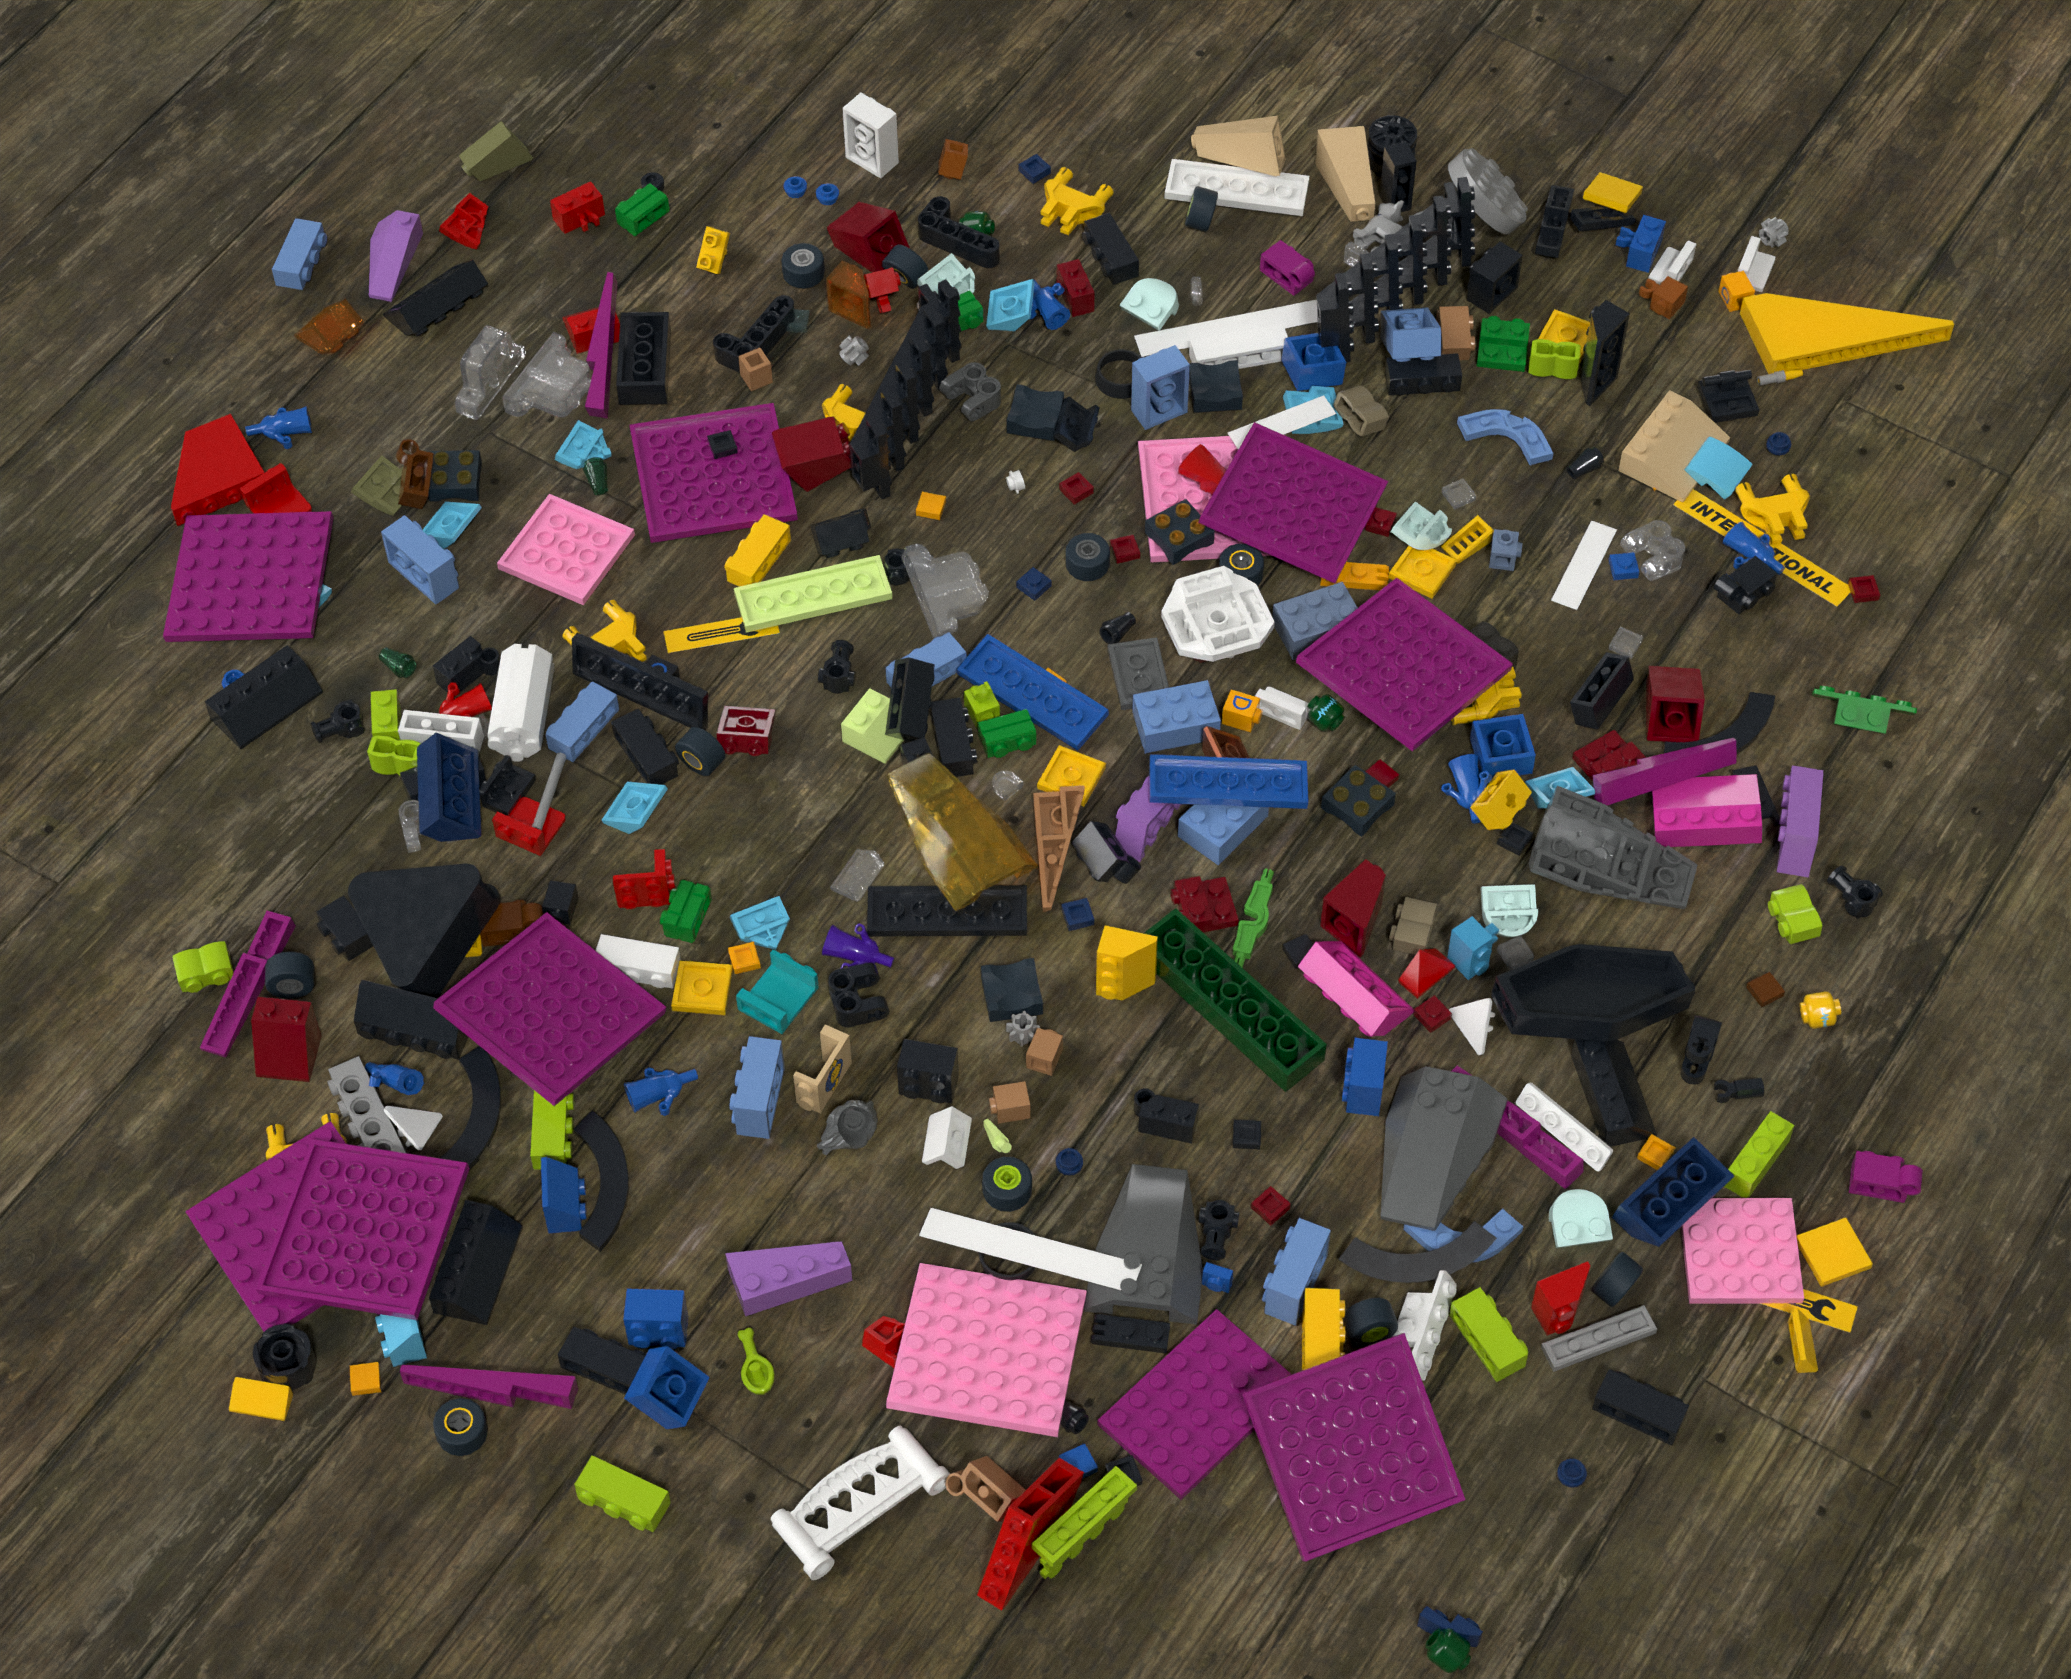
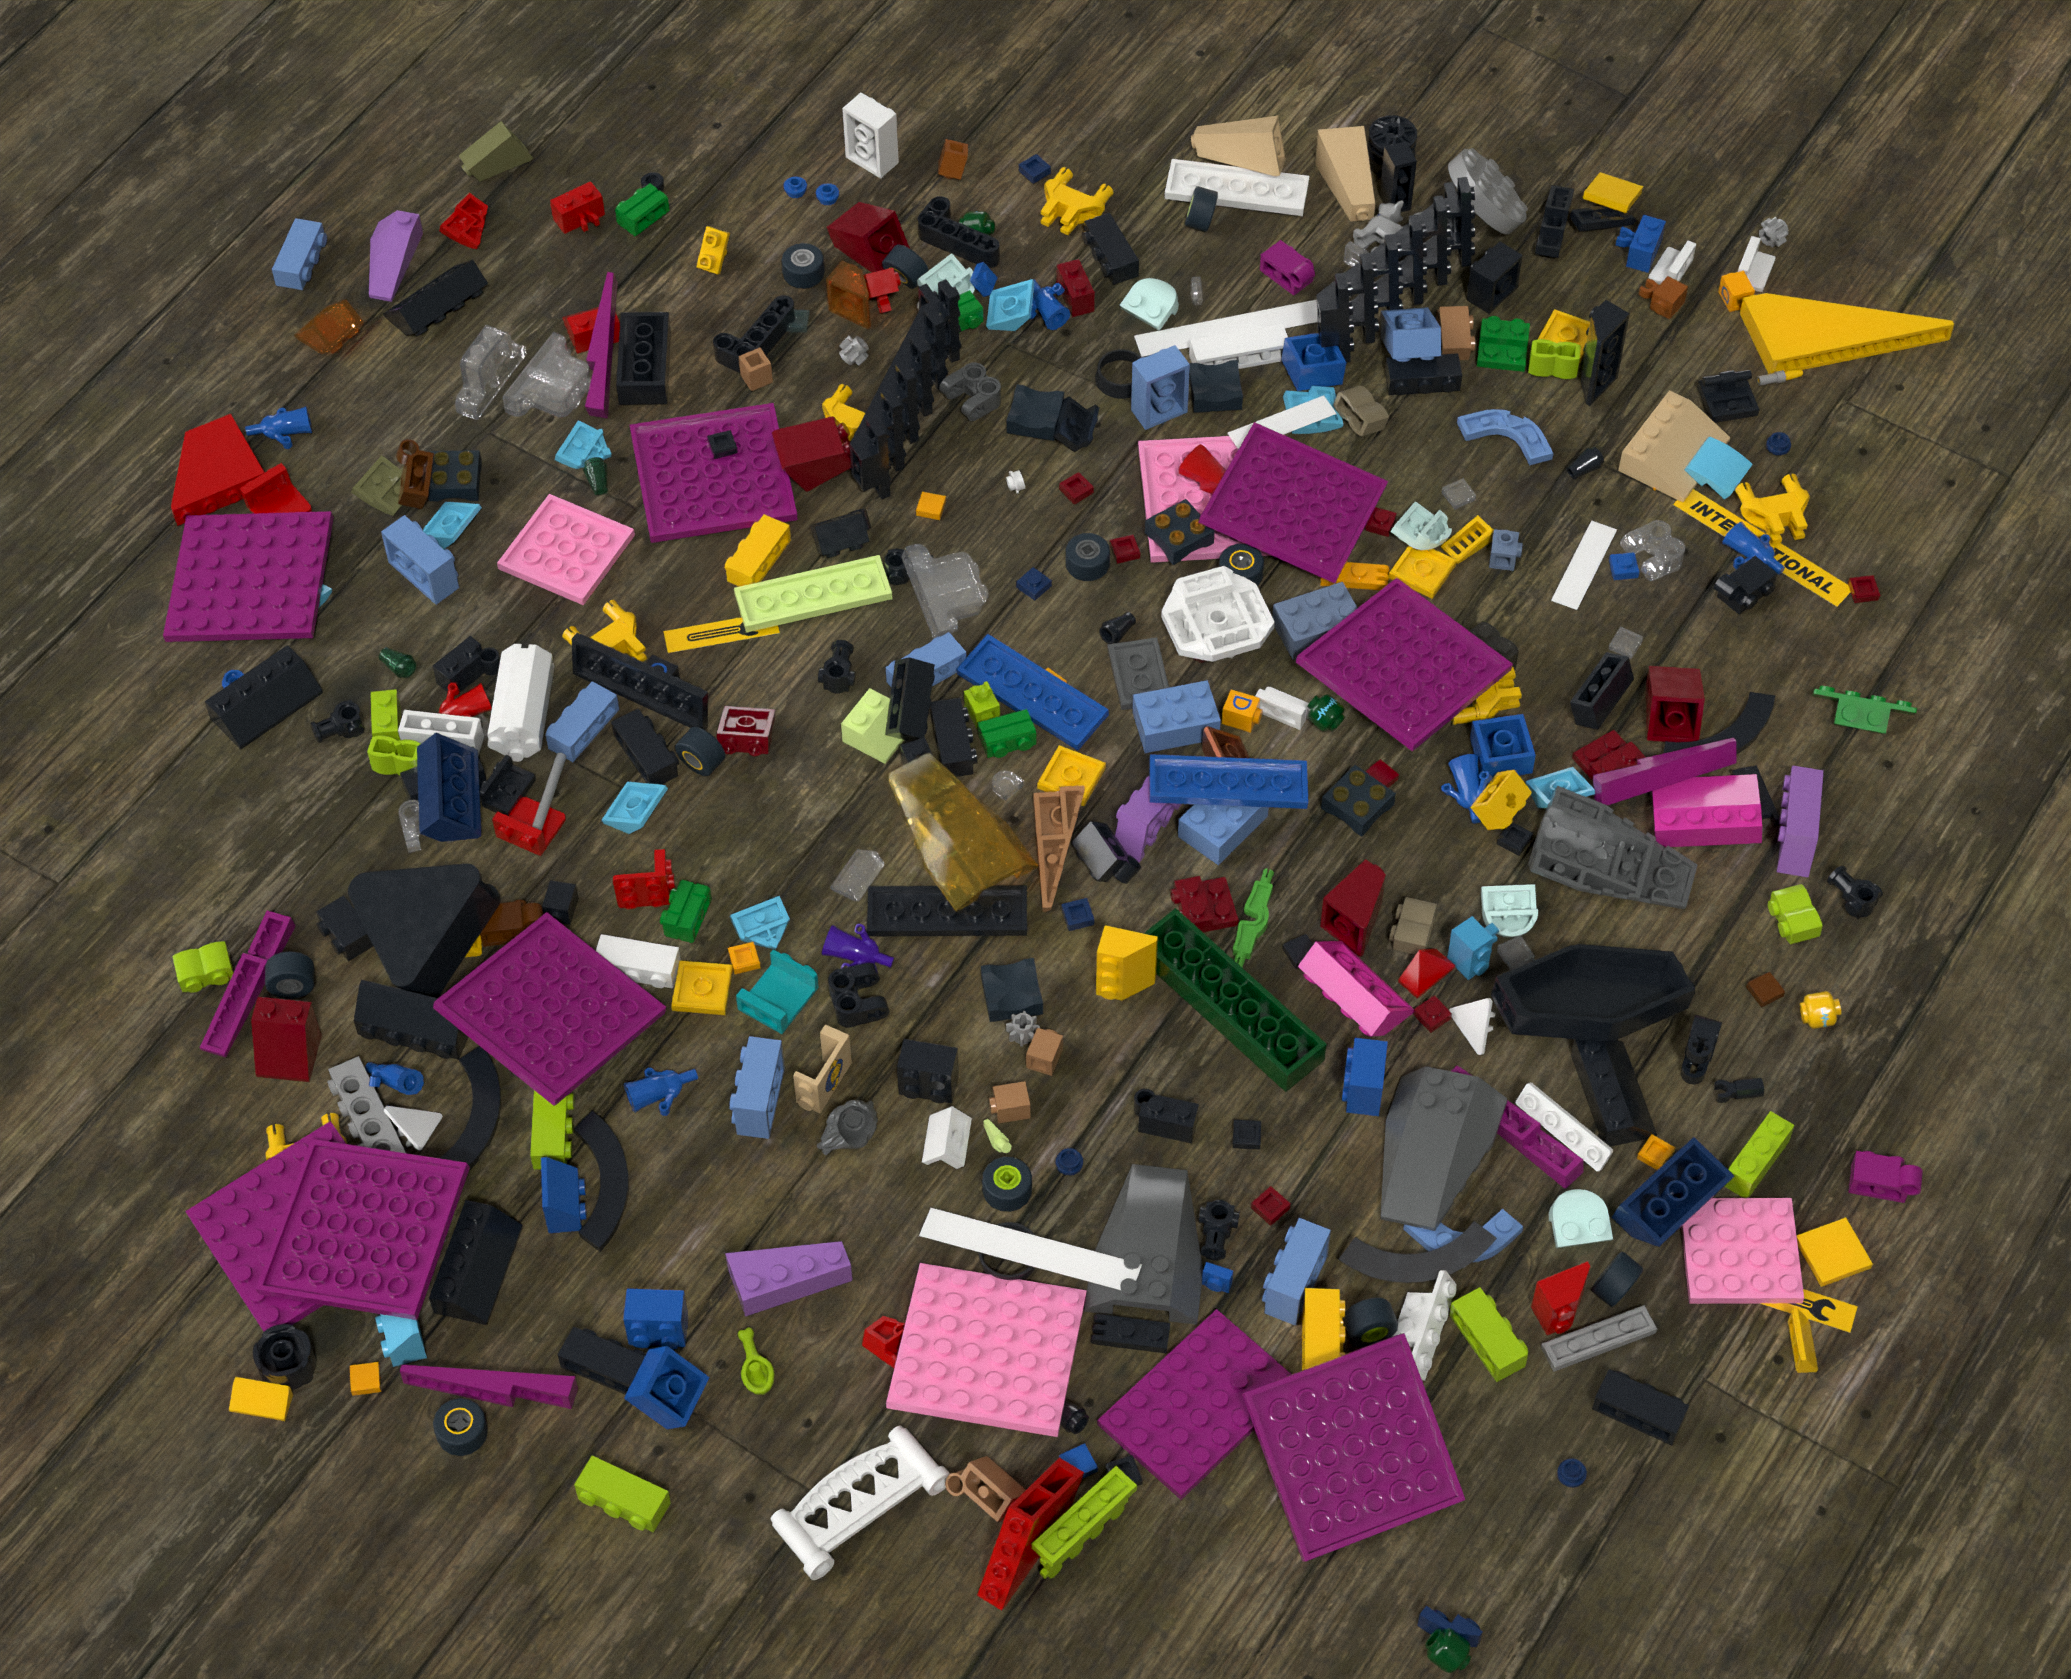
(983, 279): none -> blue plate

